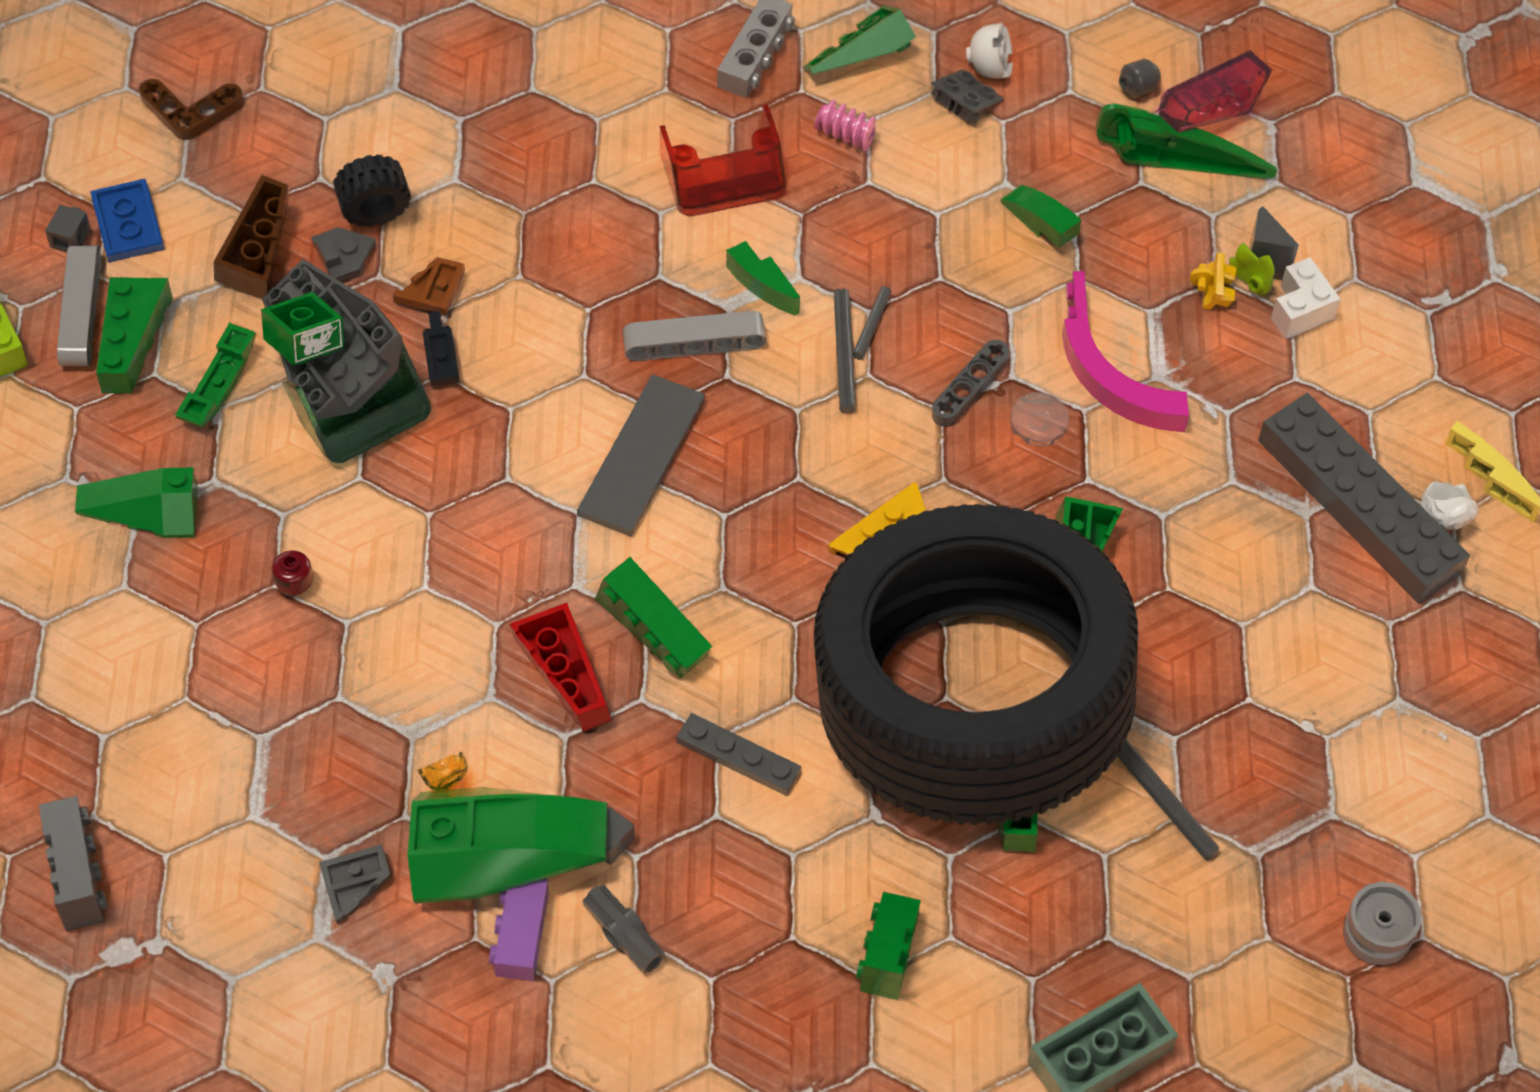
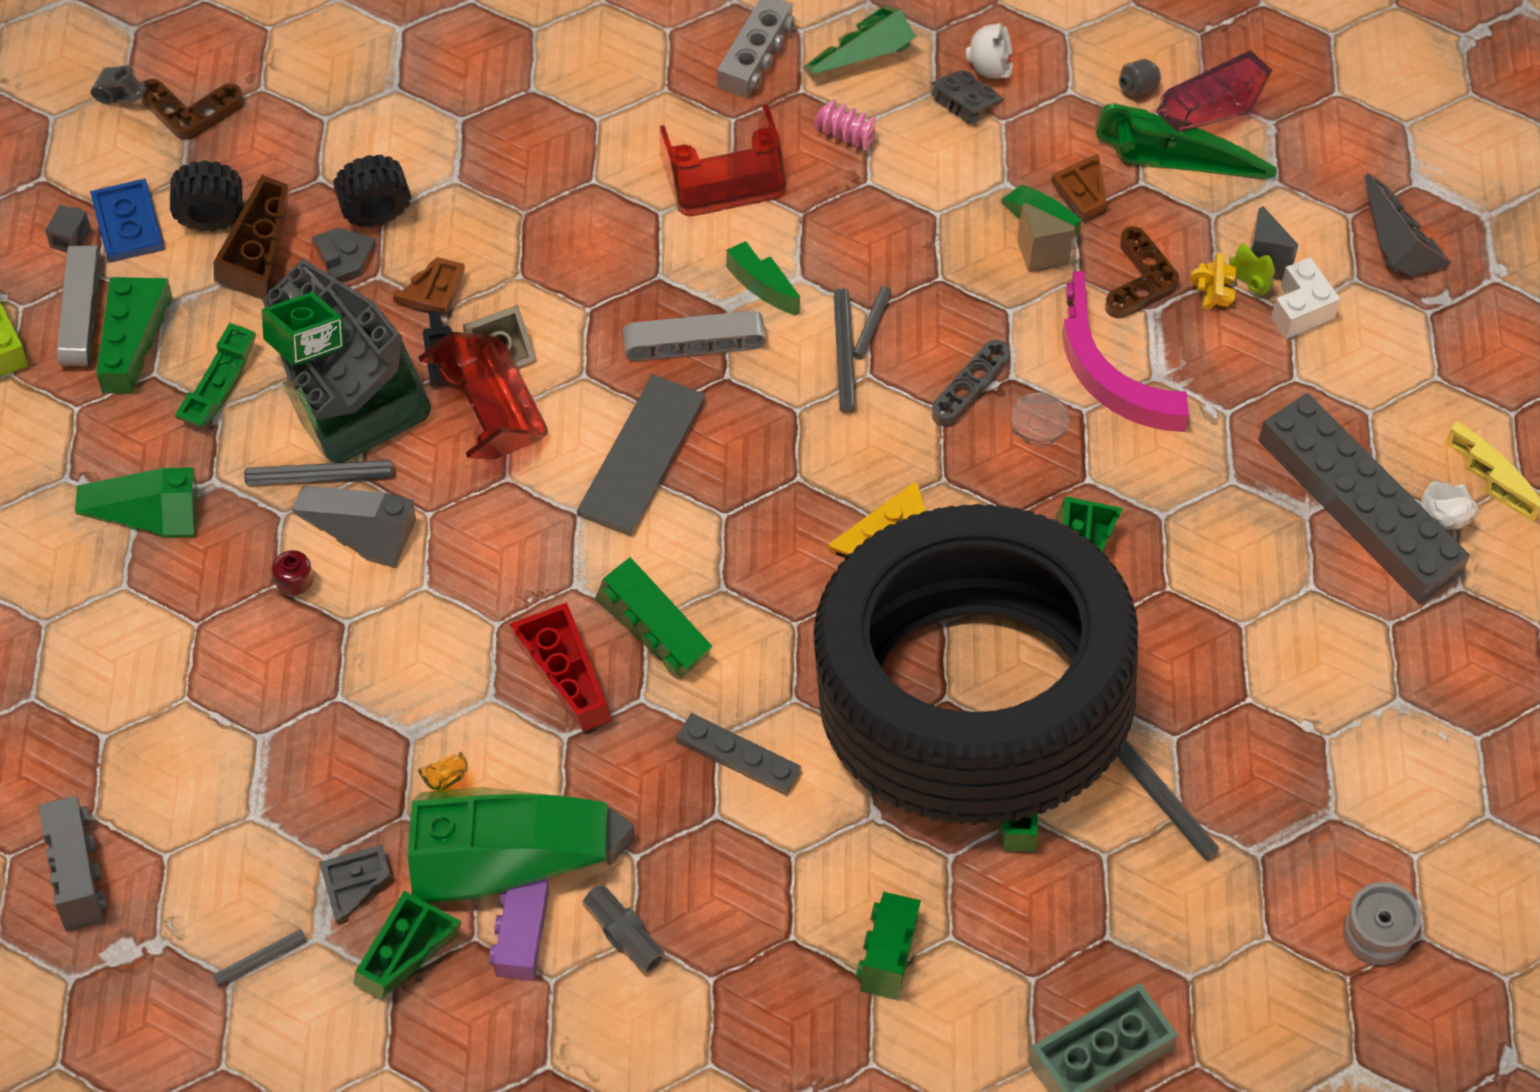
(117, 86): none -> dark grey piece
(206, 196): none -> black tyre
(259, 957): none -> dark grey bar
(318, 472): none -> dark grey axle
(364, 520): none -> dark grey wedge
(404, 944): none -> green wedge
(493, 389): none -> clear red windscreen
(510, 329): none -> dark tan slope
(1044, 239): none -> dark tan slope
(1082, 186): none -> dark orange wing
(1150, 275): none -> reddish brown beam
(1400, 234): none -> dark grey wedge

